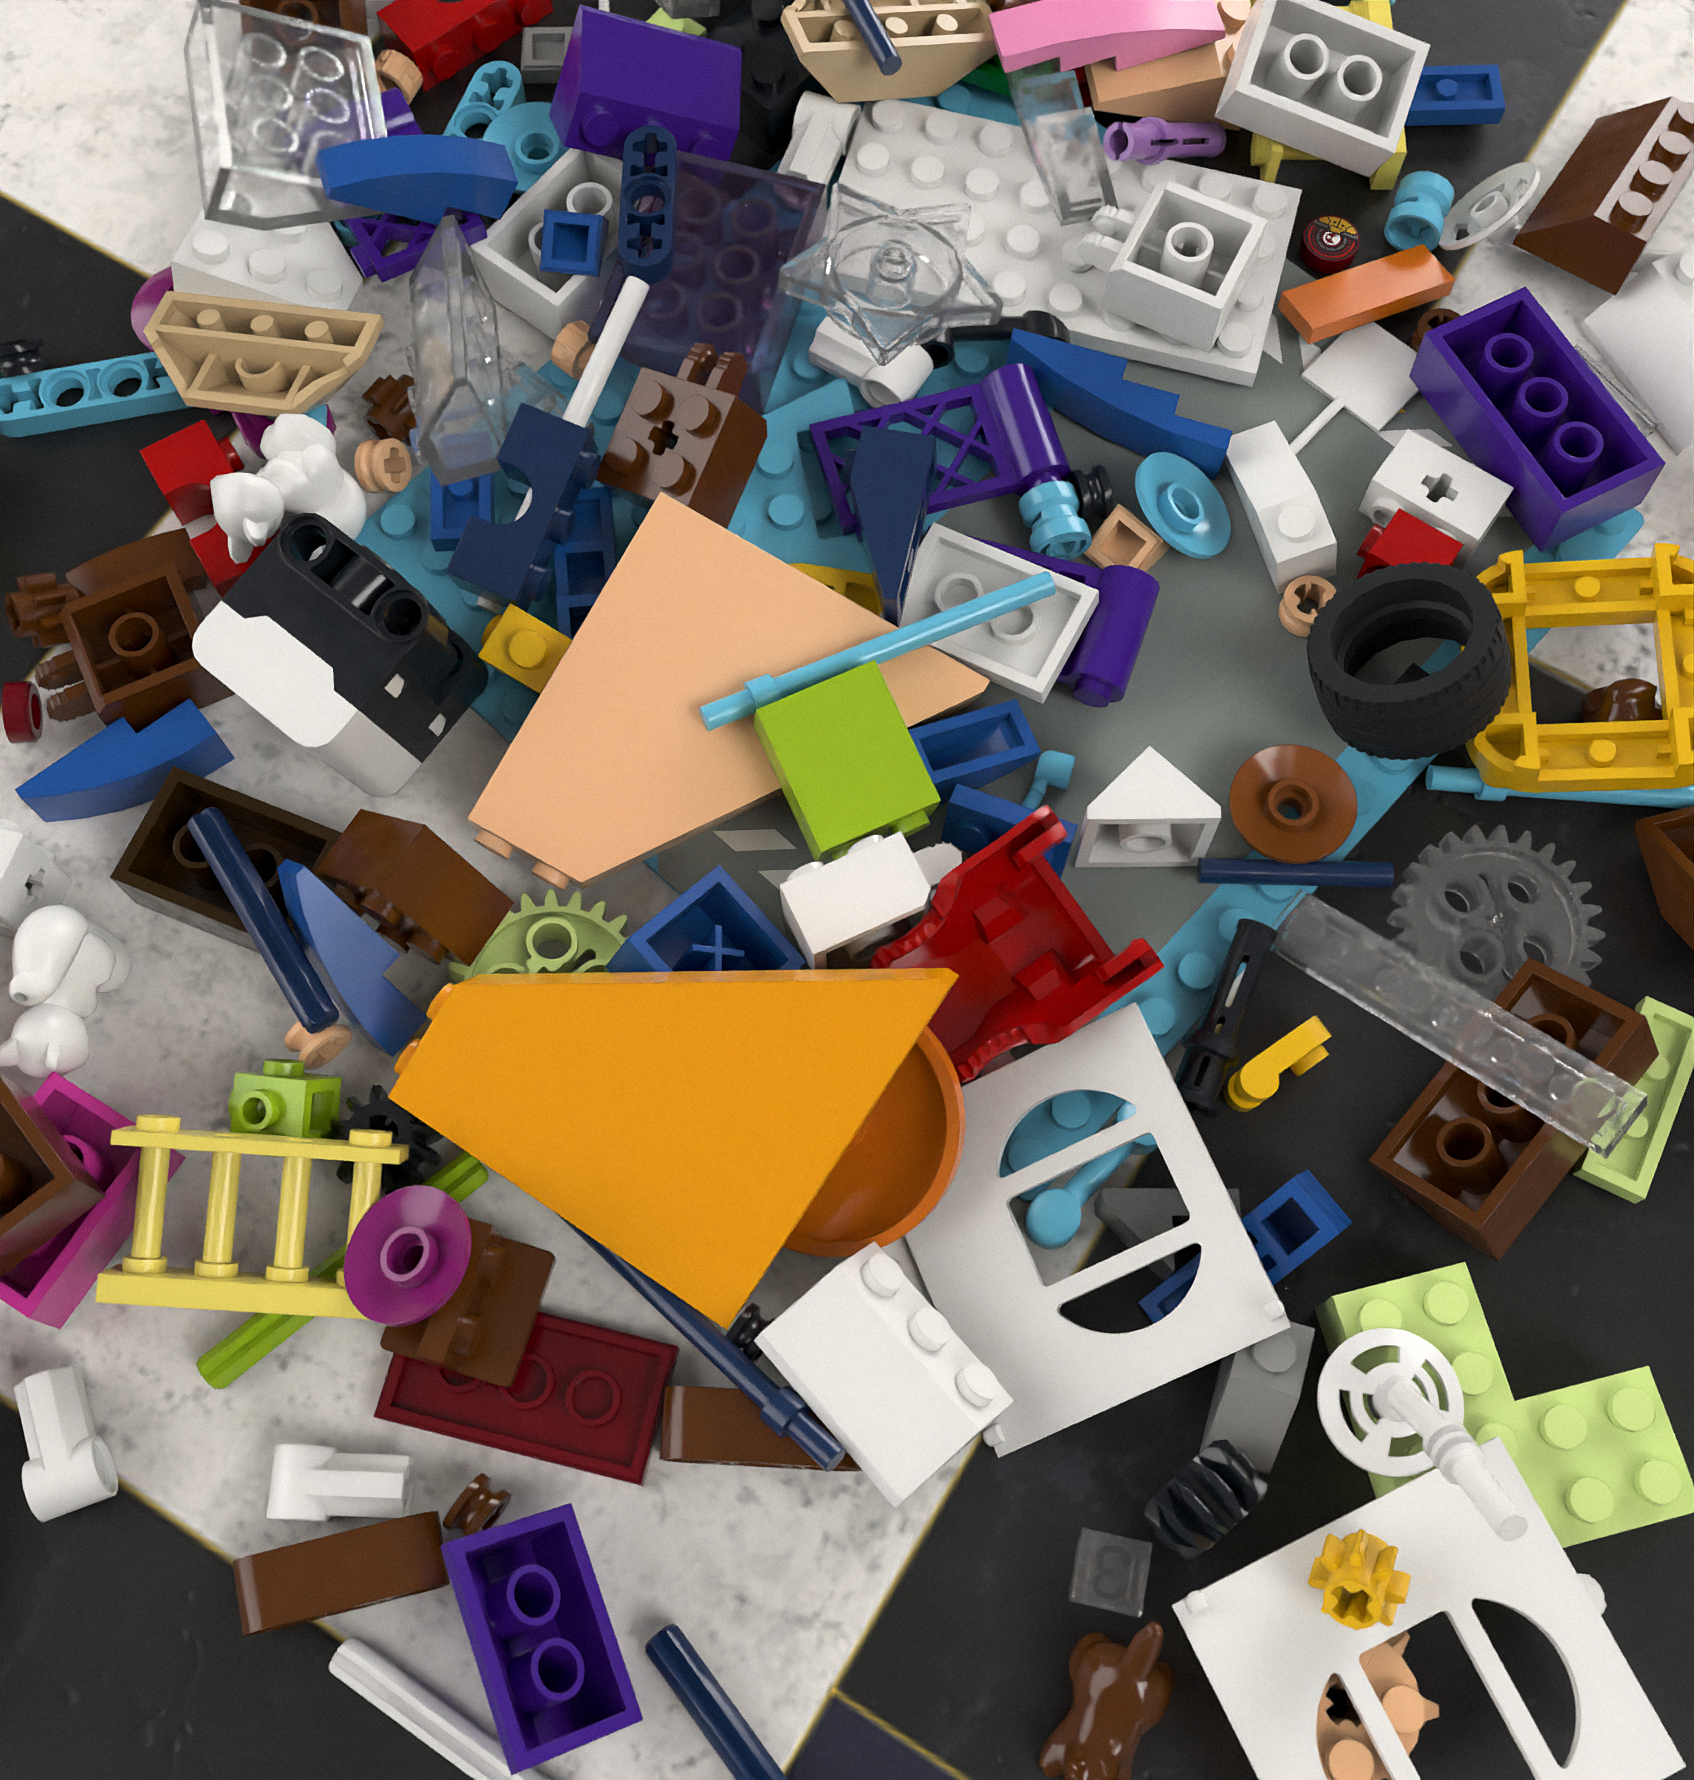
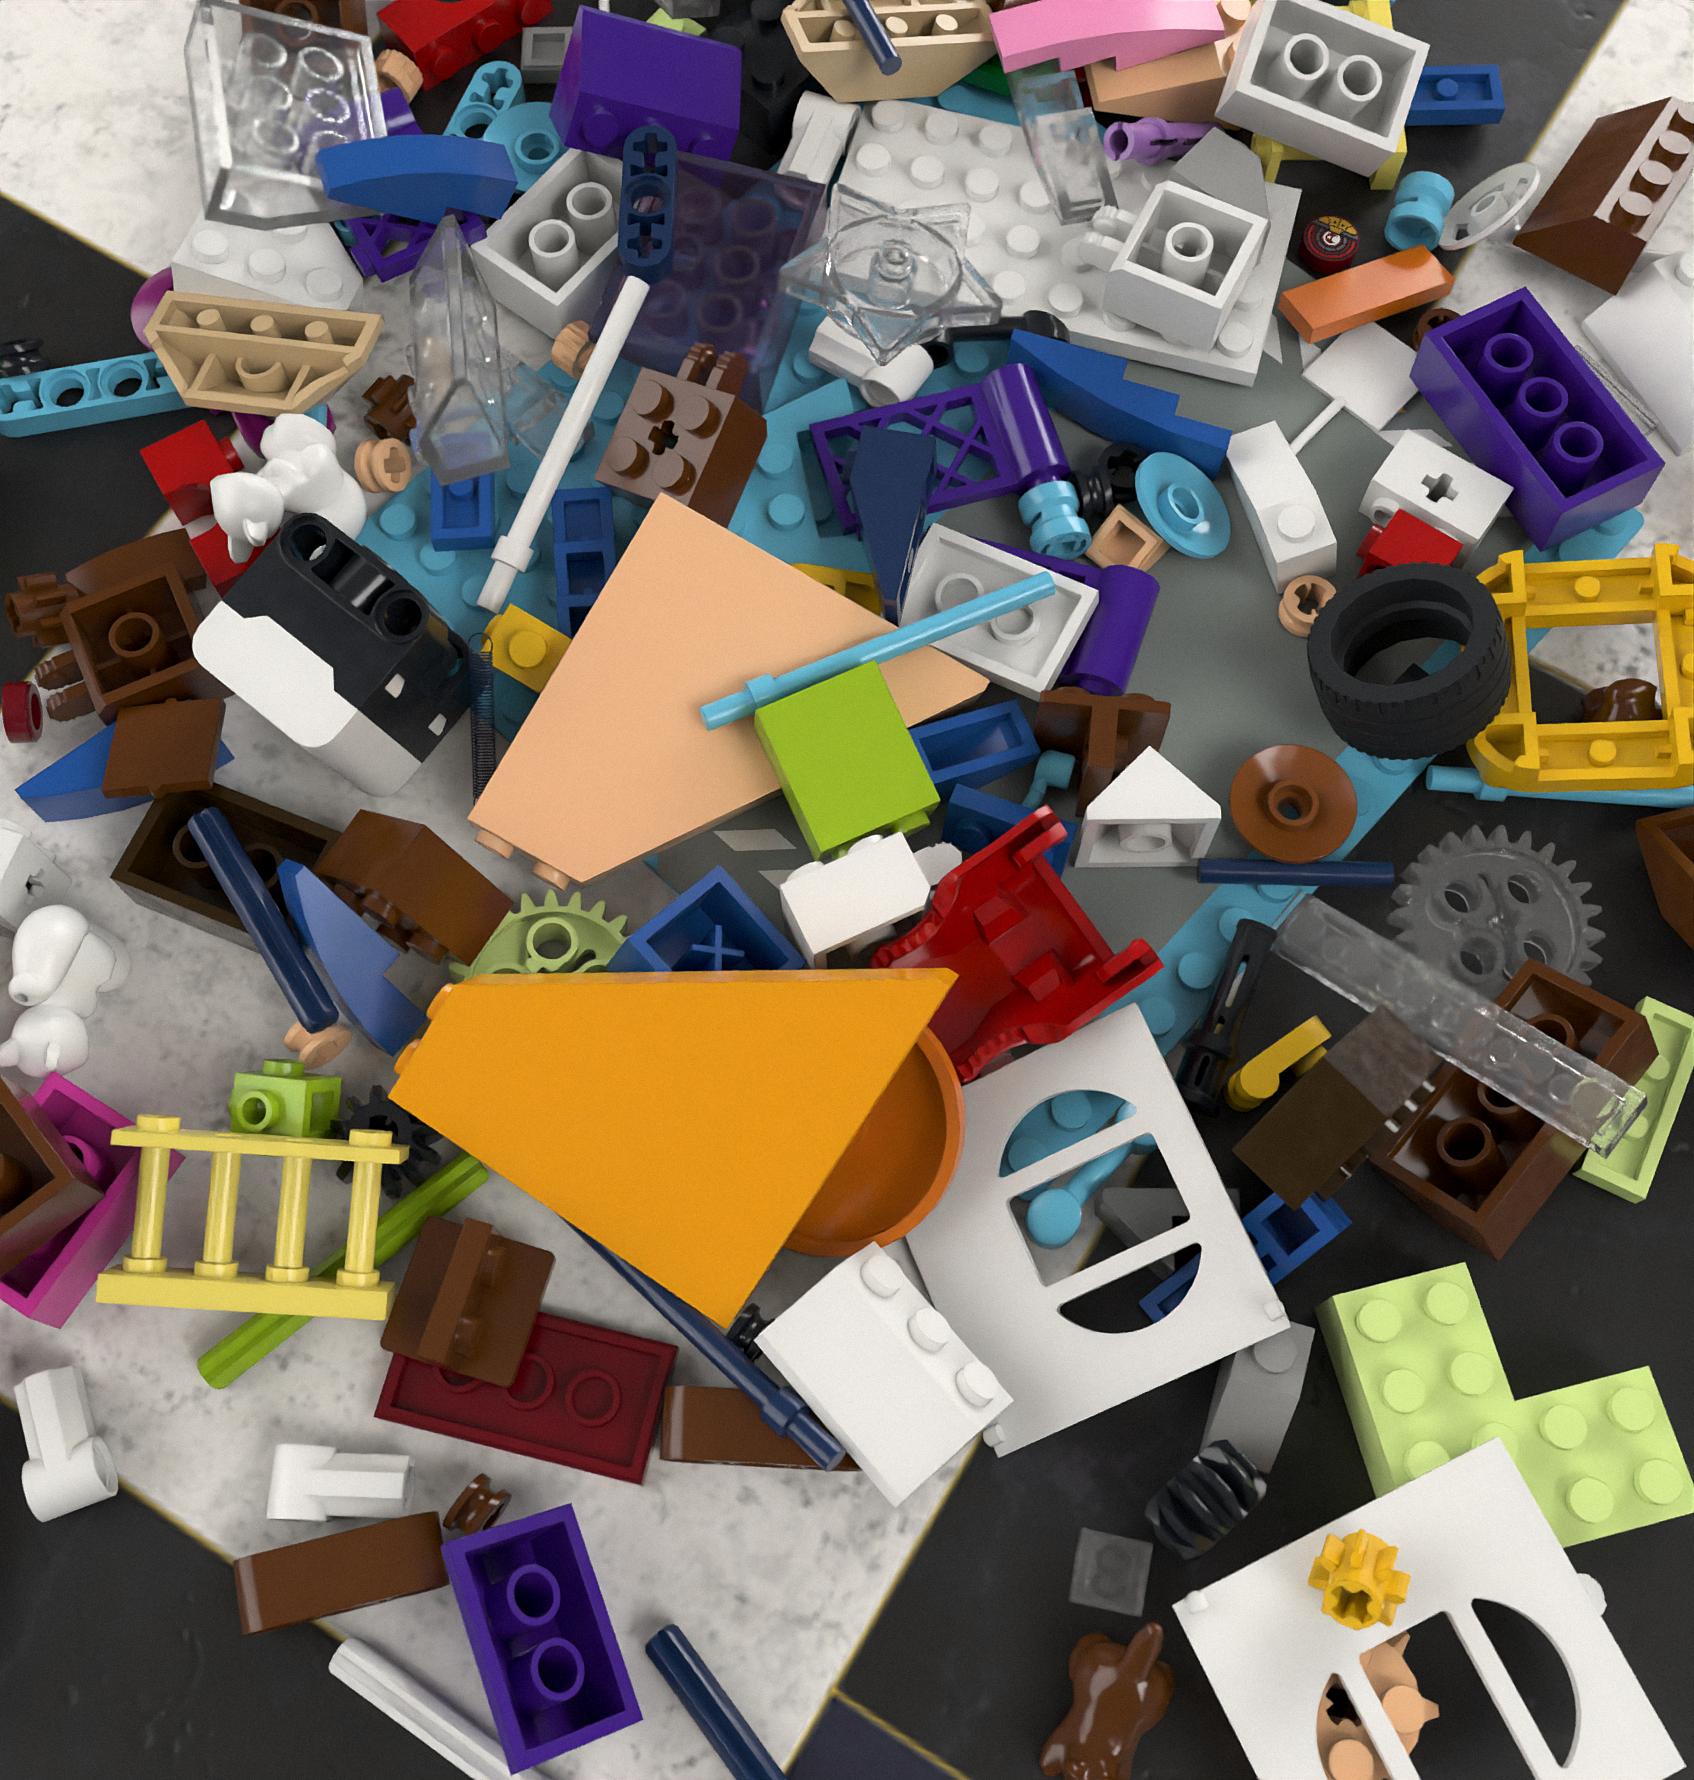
(164, 748): none -> reddish brown piece
(387, 1246): magenta dish -> none
(477, 657): none -> dark blue piece
(512, 559): dark blue arch -> none
(573, 242): blue slope -> none
(1099, 733): none -> reddish brown bracket
(1122, 455): none -> black bush
(1227, 173): none -> light grey slope
(1341, 1110): none -> dark brown brick
(1404, 1411): white dish -> none

